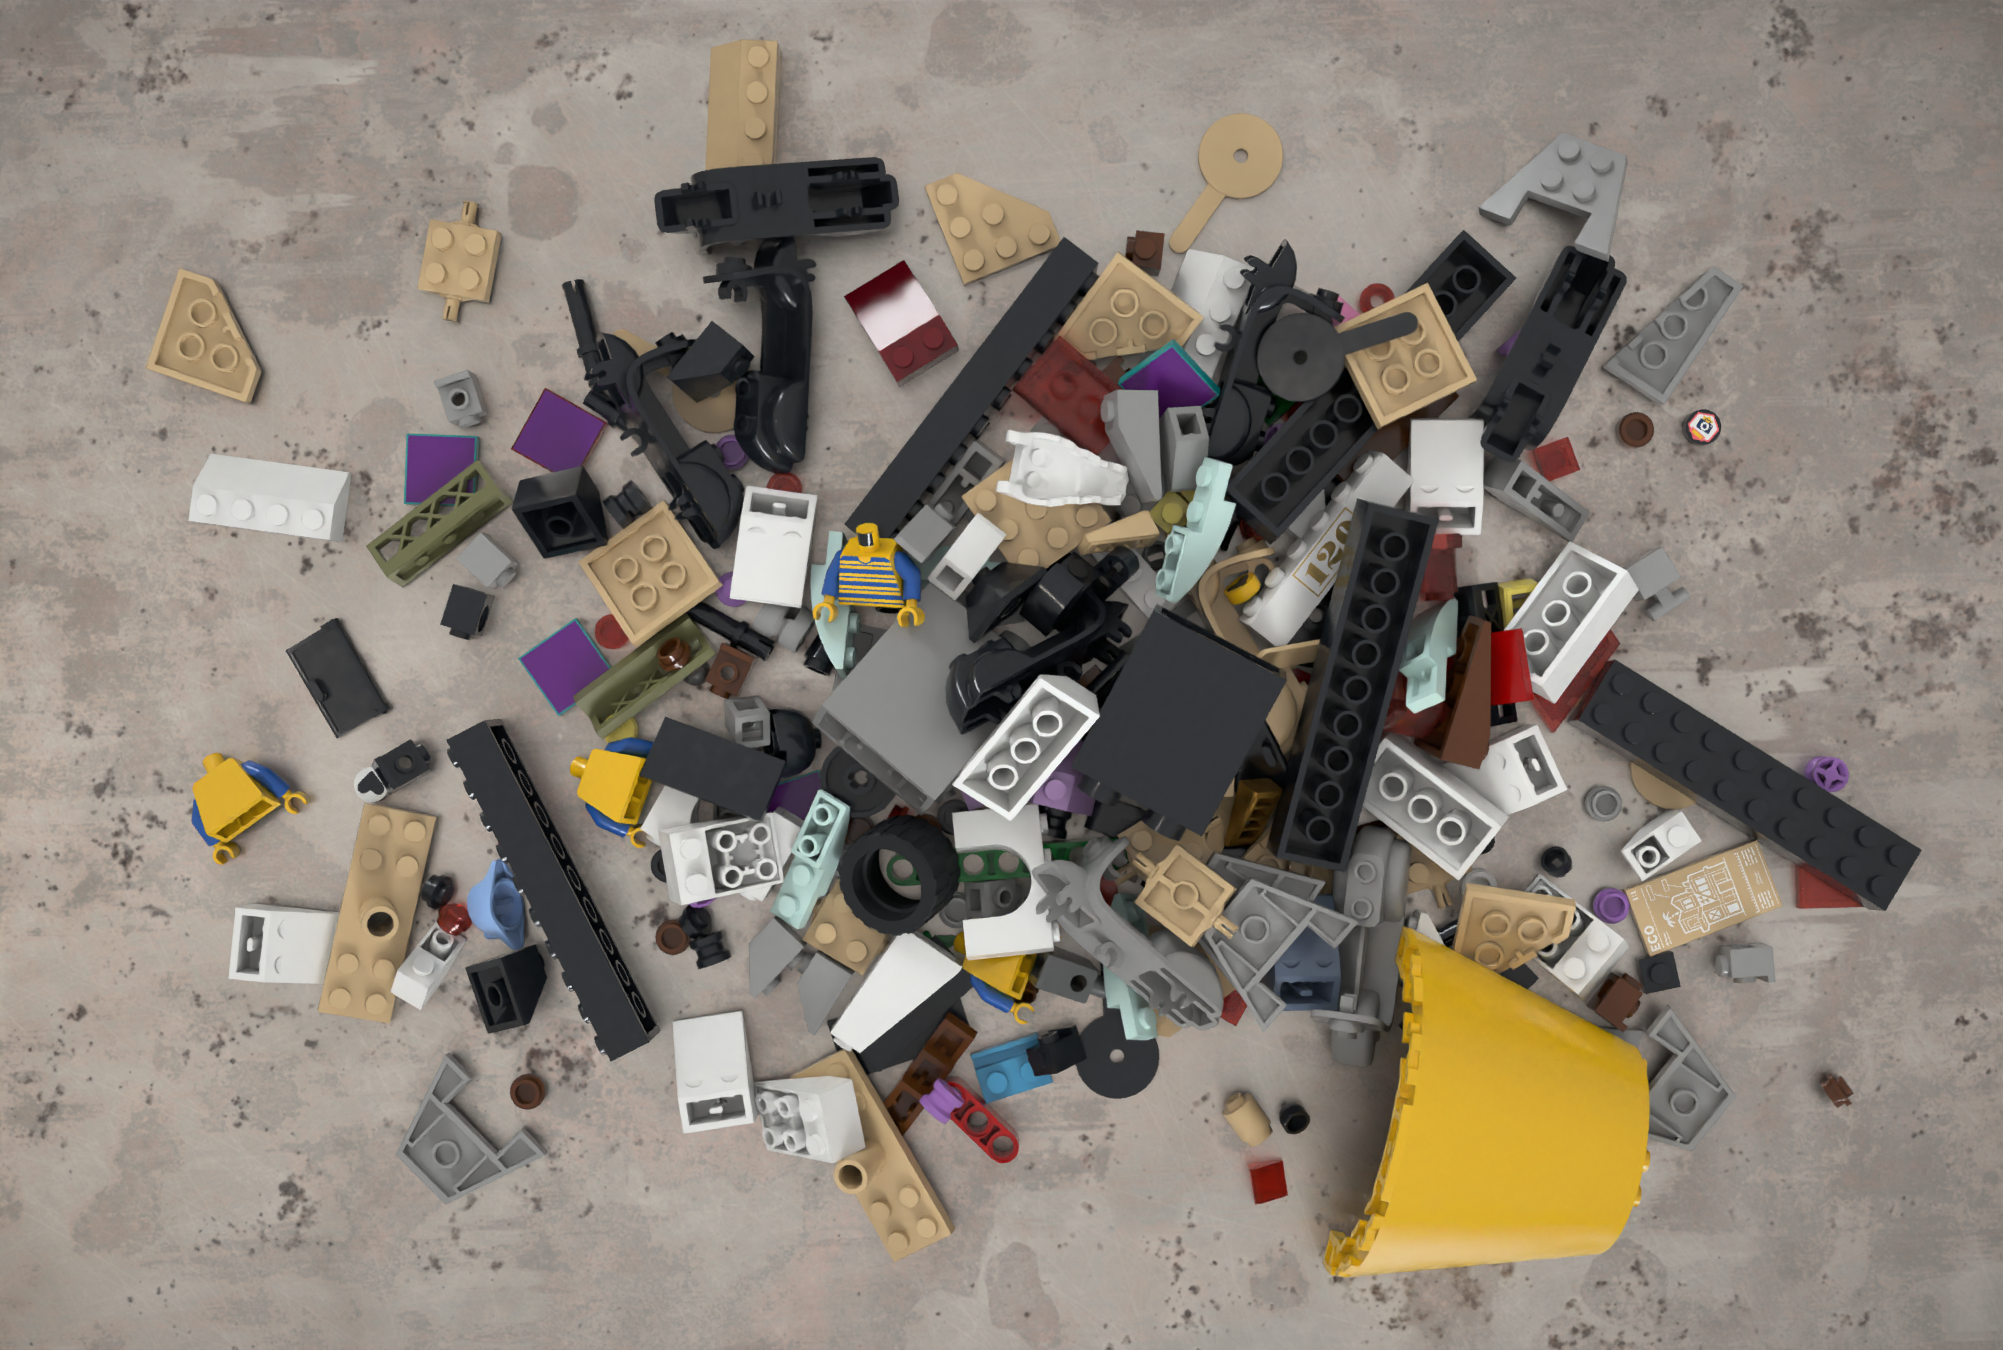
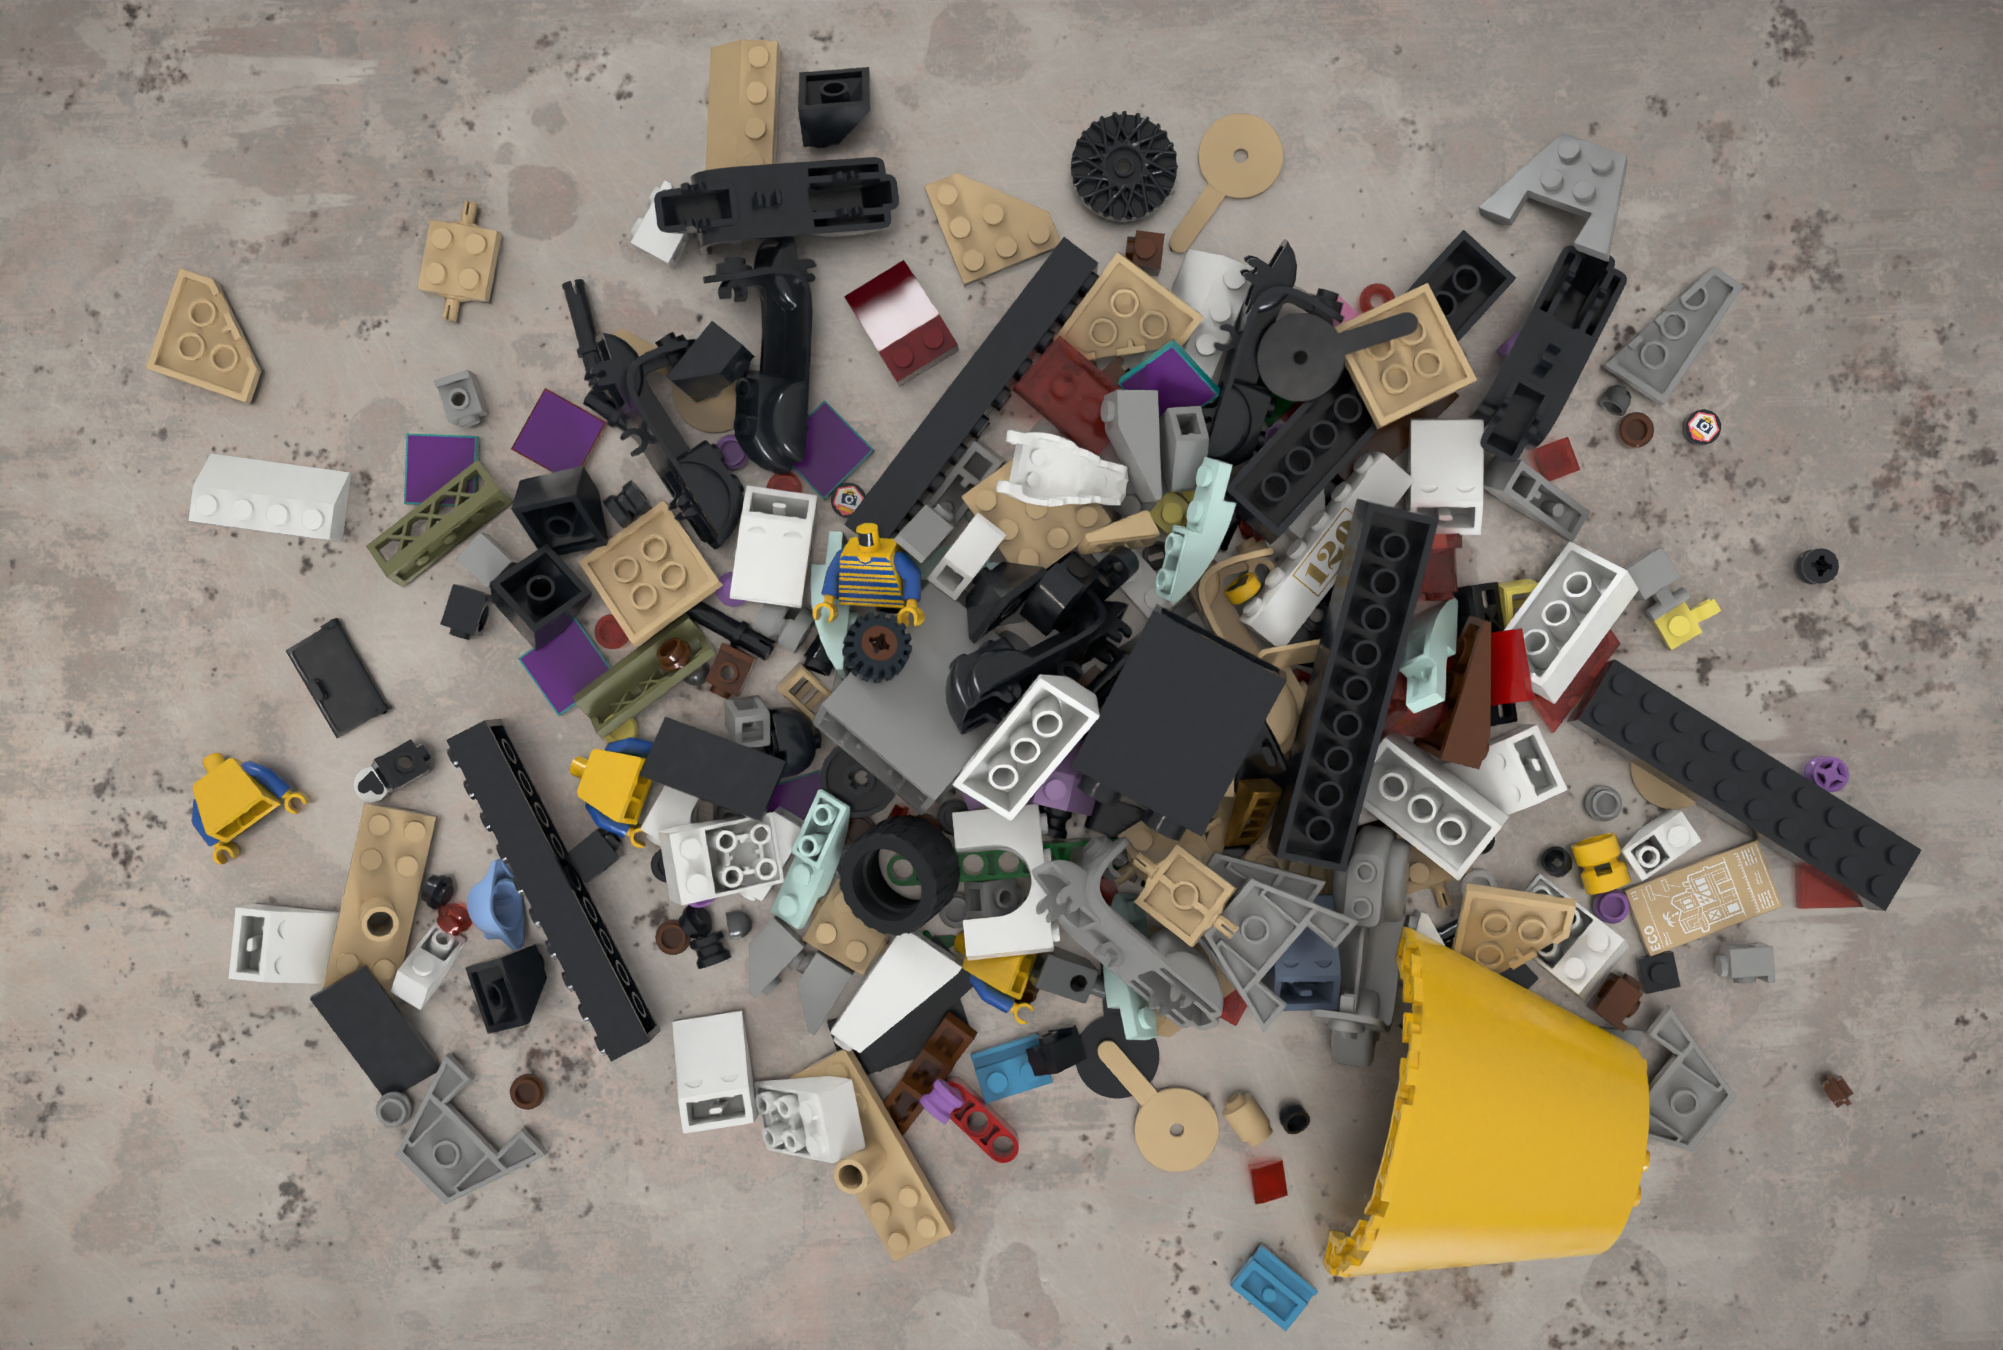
(375, 1032): none -> black piece
(393, 1109): none -> light grey plate
(540, 596): none -> black slope
(595, 854): none -> black brick
(653, 242): none -> white slope
(738, 924): none -> dark grey hinge
(795, 698): none -> tan slope
(831, 451): none -> dark purple tile
(832, 104): none -> black slope
(846, 499): none -> tile
(869, 657): none -> black wheel
(1130, 141): none -> black wheel
(1162, 1110): none -> tan piece
(1273, 1287): none -> dark azure plate
(1598, 851): none -> yellow wheel
(1616, 400): none -> dark grey hinge
(1682, 623): none -> light yellow plate
(1807, 567): none -> black wheel

